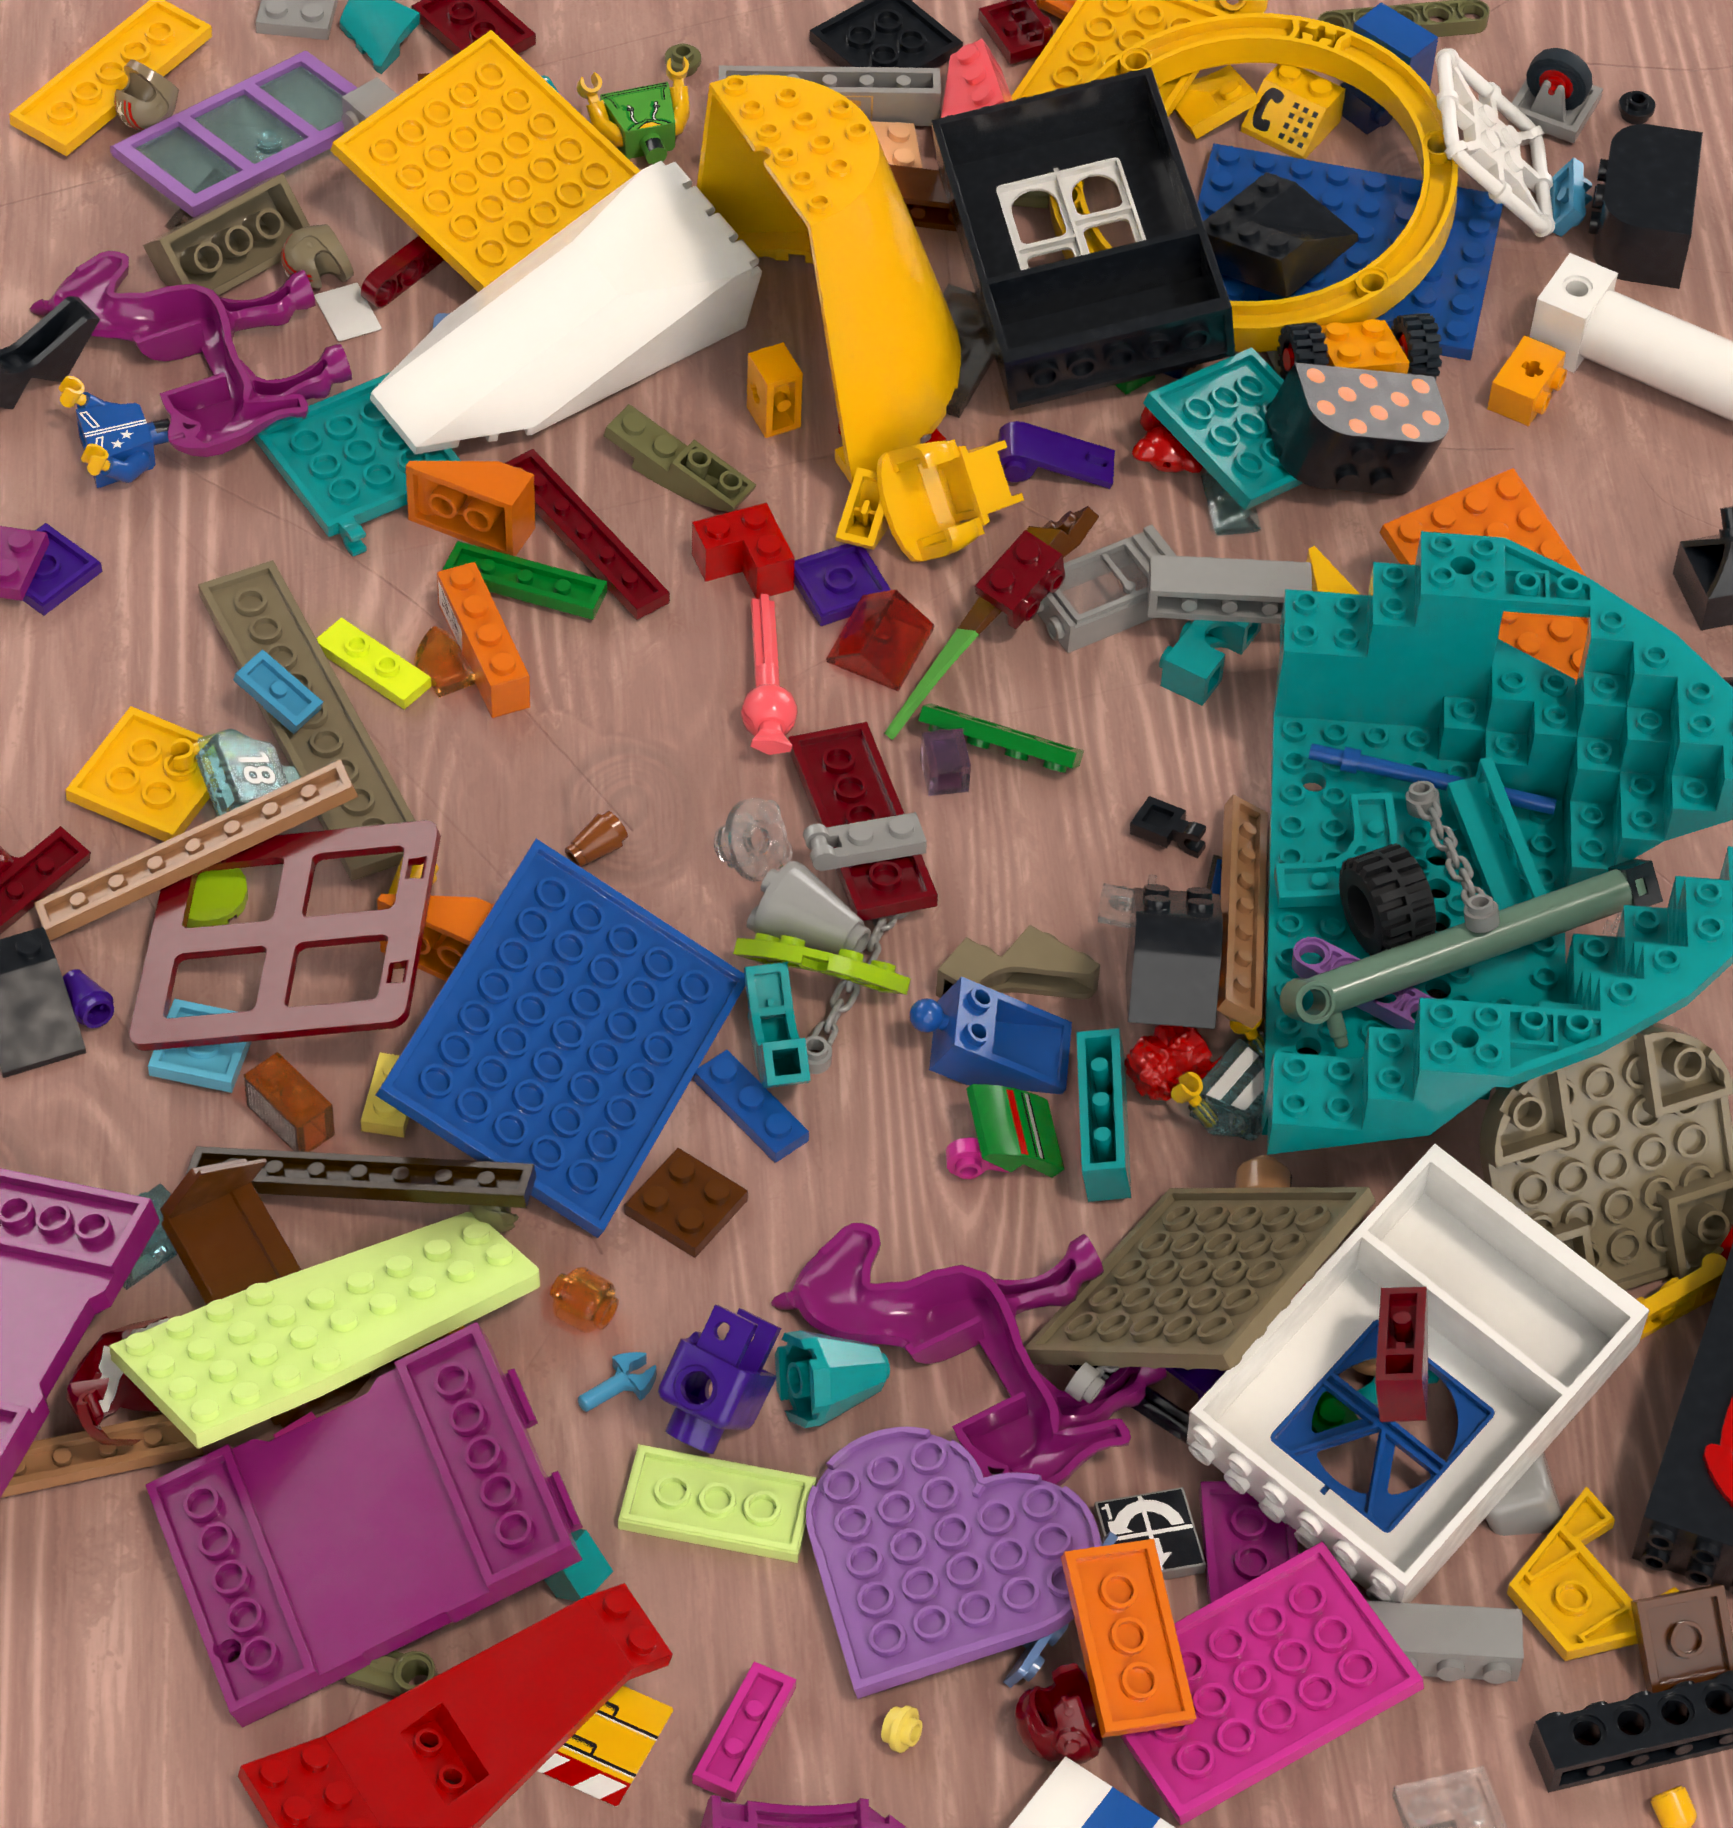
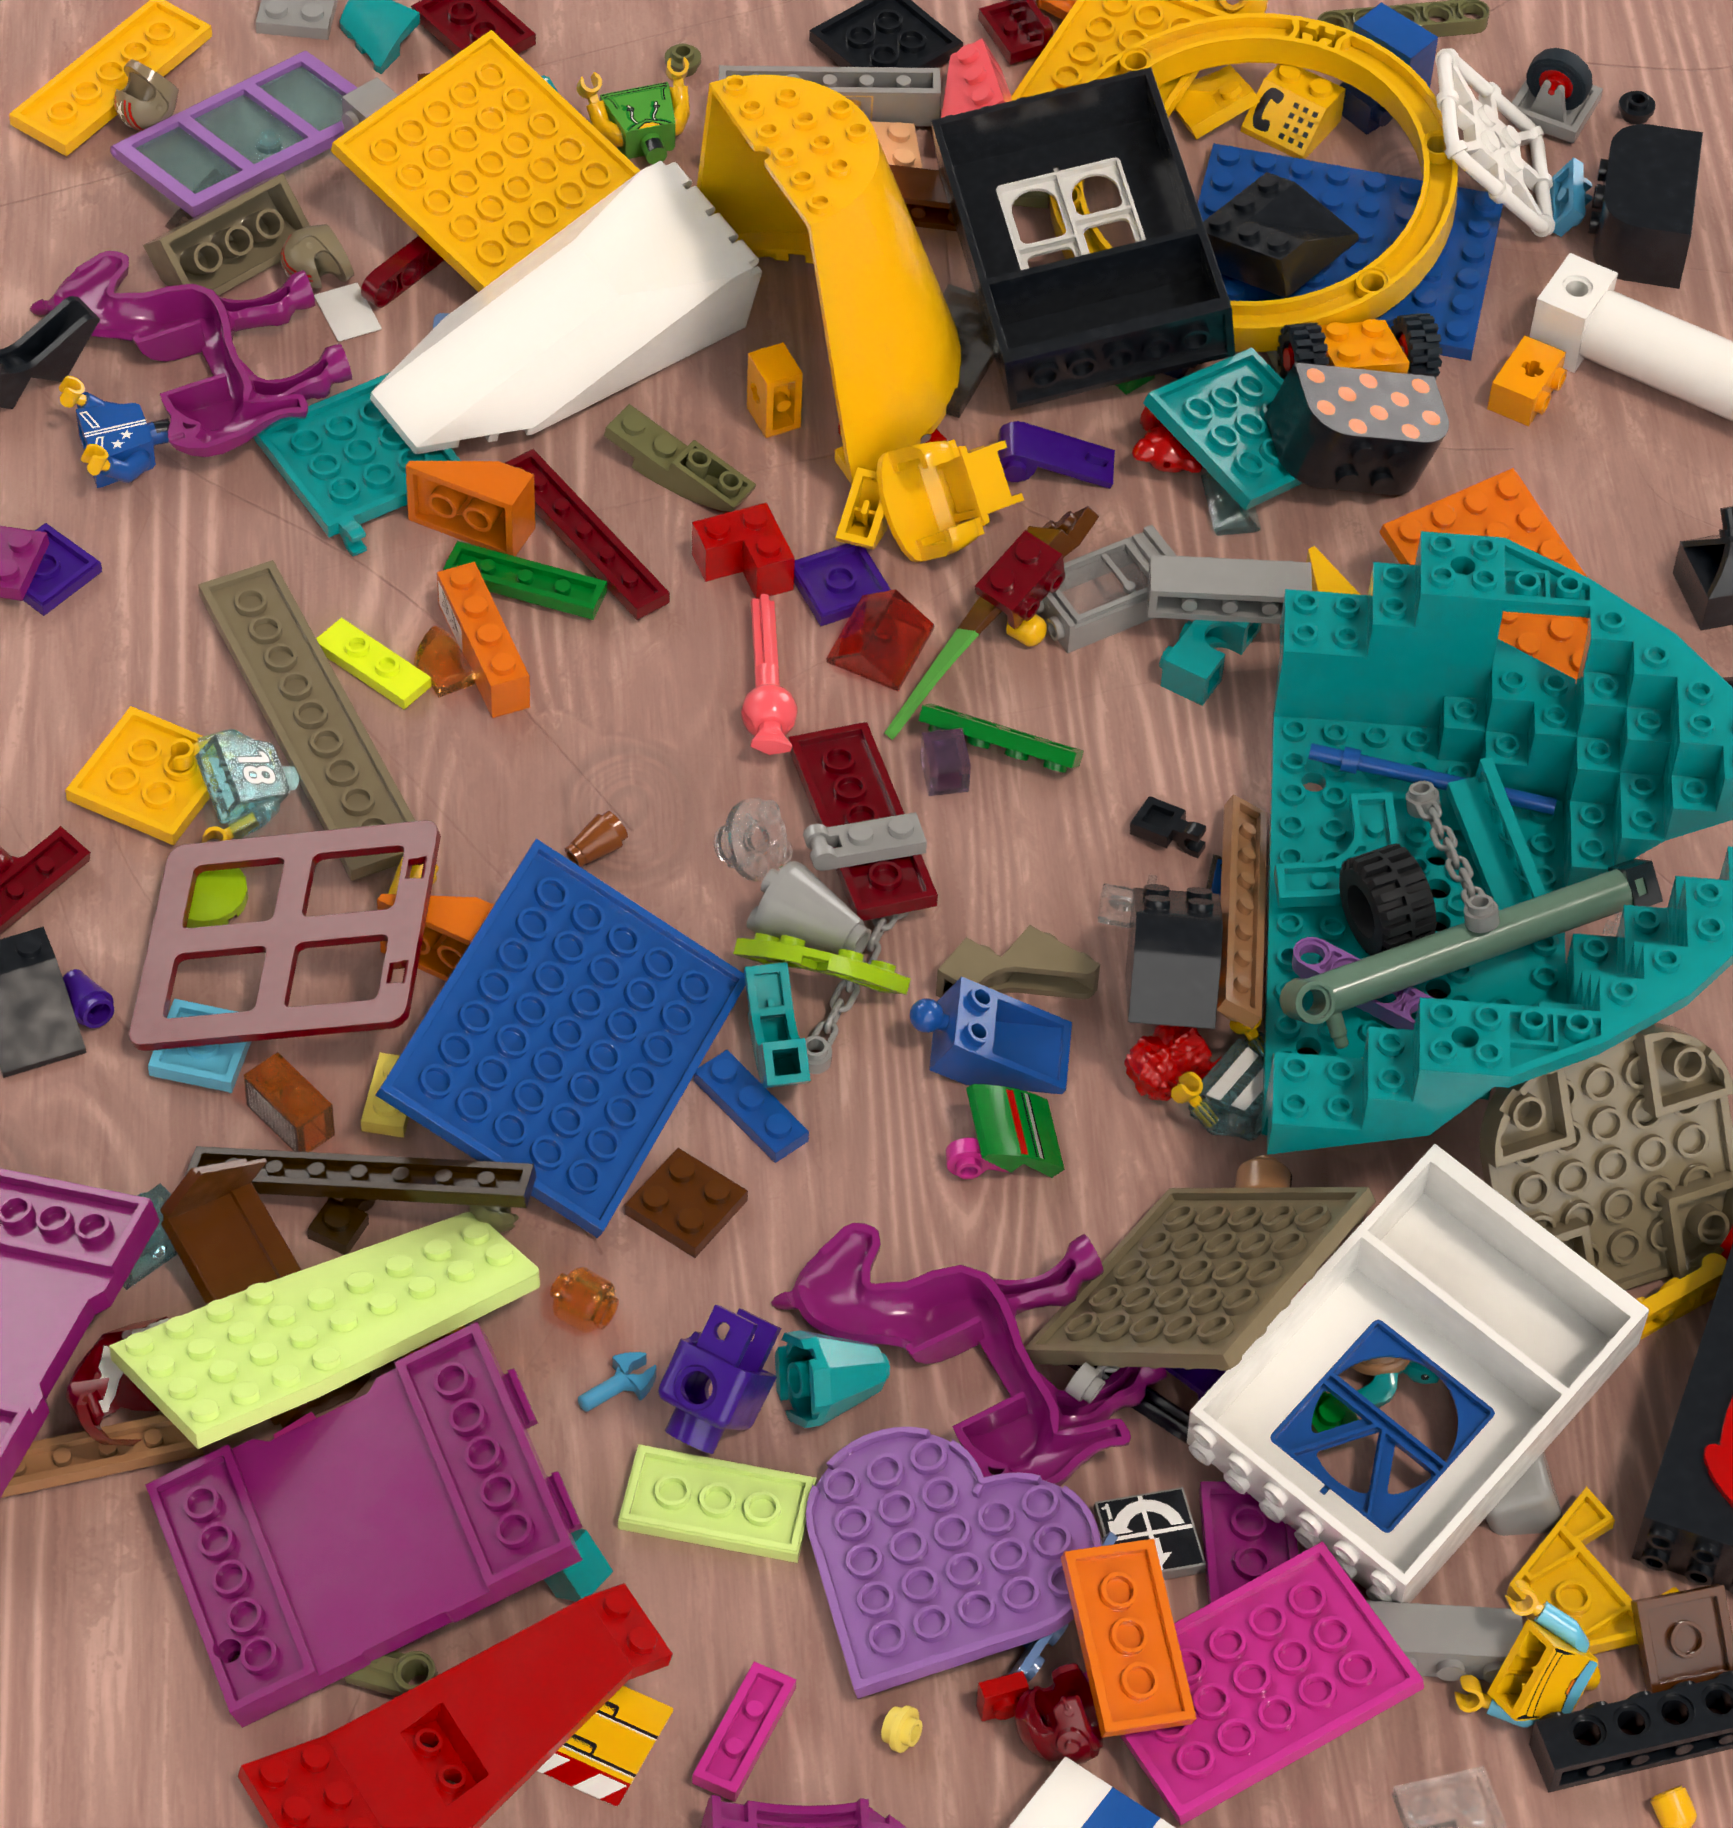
(195, 850): medium nougat plate -> none
(278, 691): dark azure plate -> none
(340, 1223): none -> dark brown plate
(1000, 1695): none -> red plate
(1029, 632): none -> yellow piece
(1103, 1115): teal brick -> none
(1402, 1354): dark red slope -> none
(1542, 1671): none -> torso

